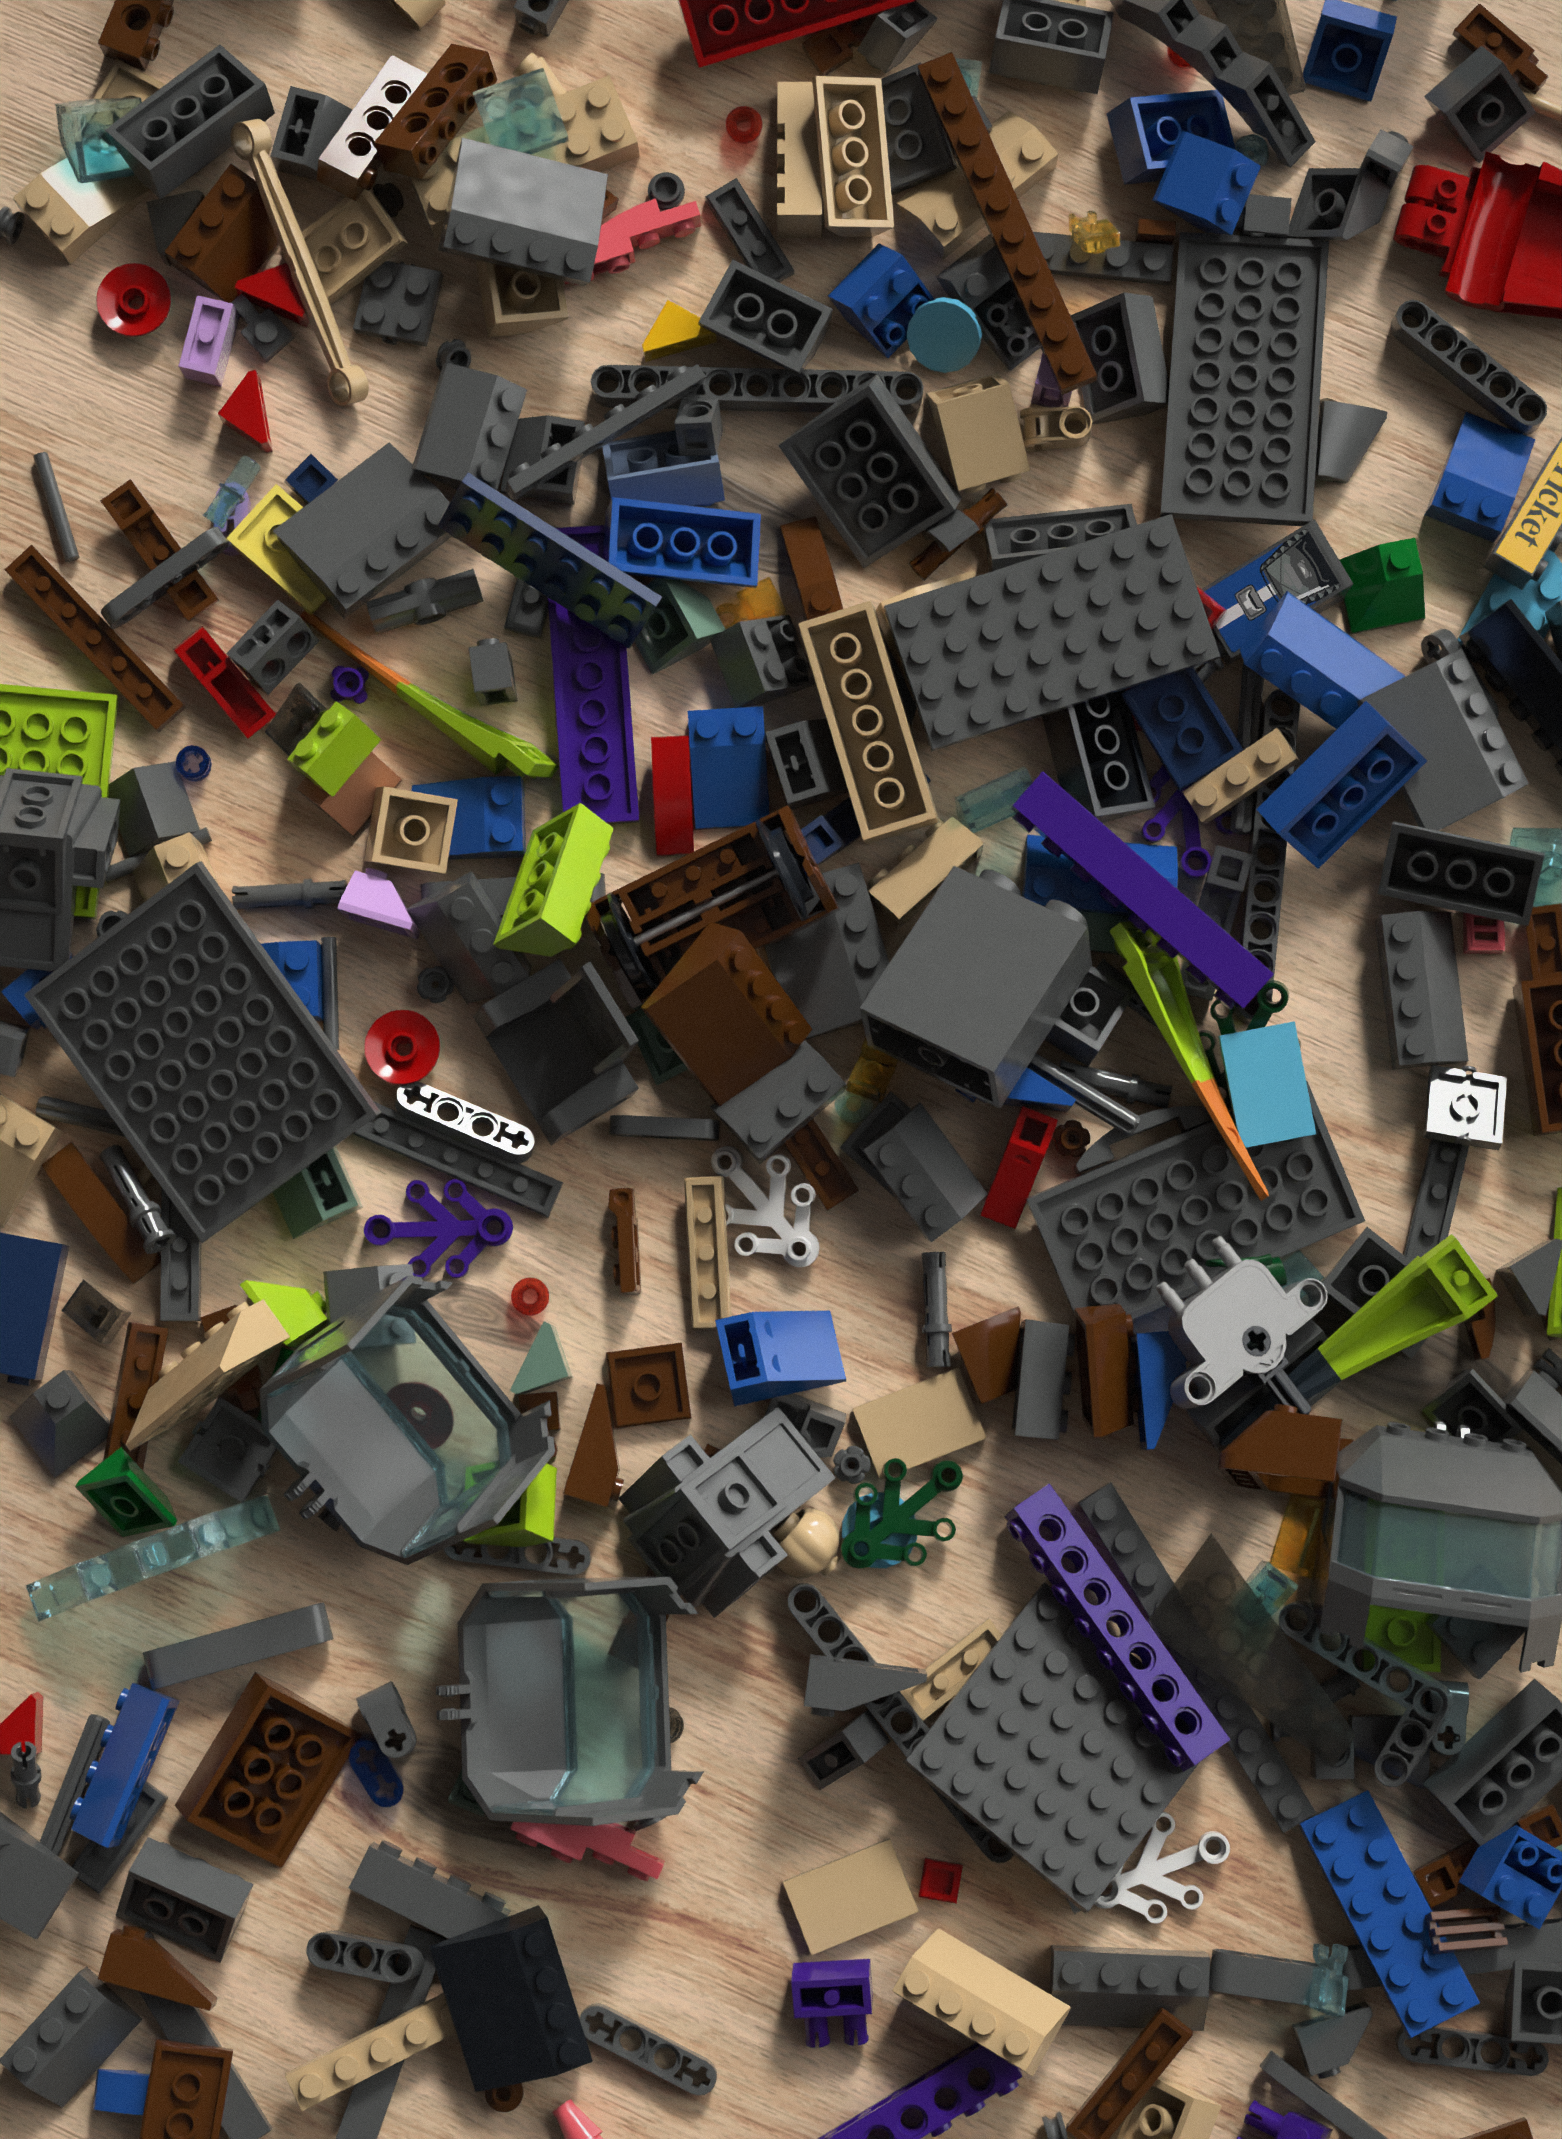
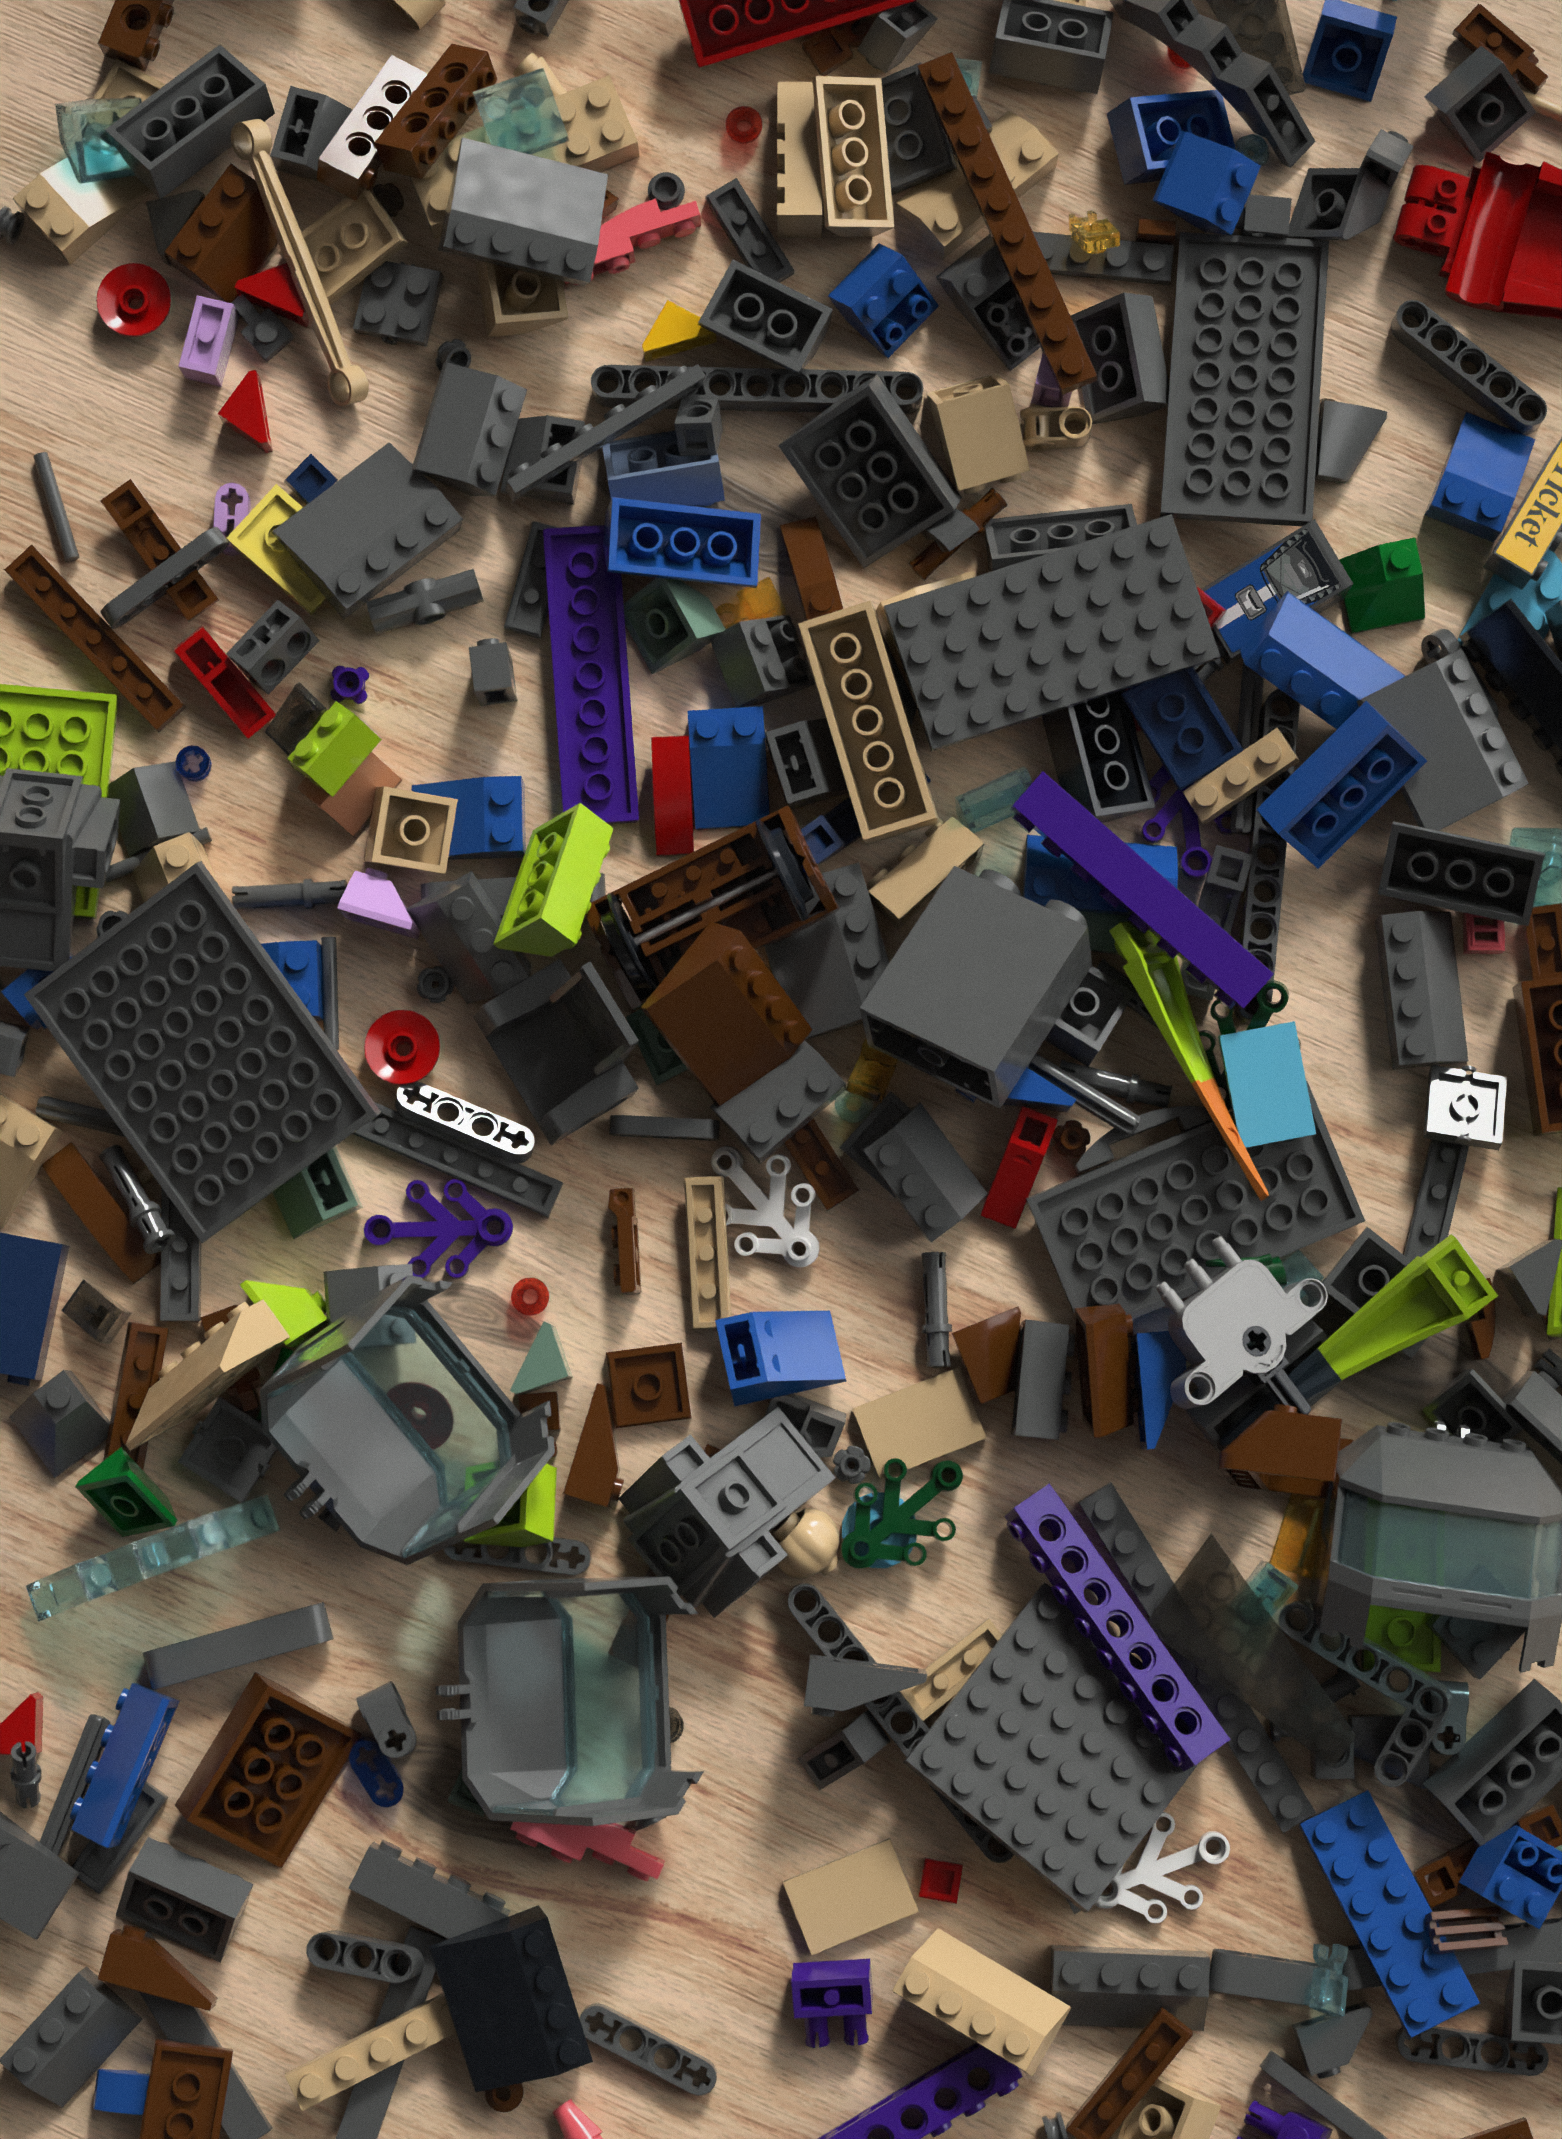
(232, 491): clear light blue axle -> none
(484, 742): lime plate -> none
(548, 560): plate -> none
(944, 335): medium azure tile -> none

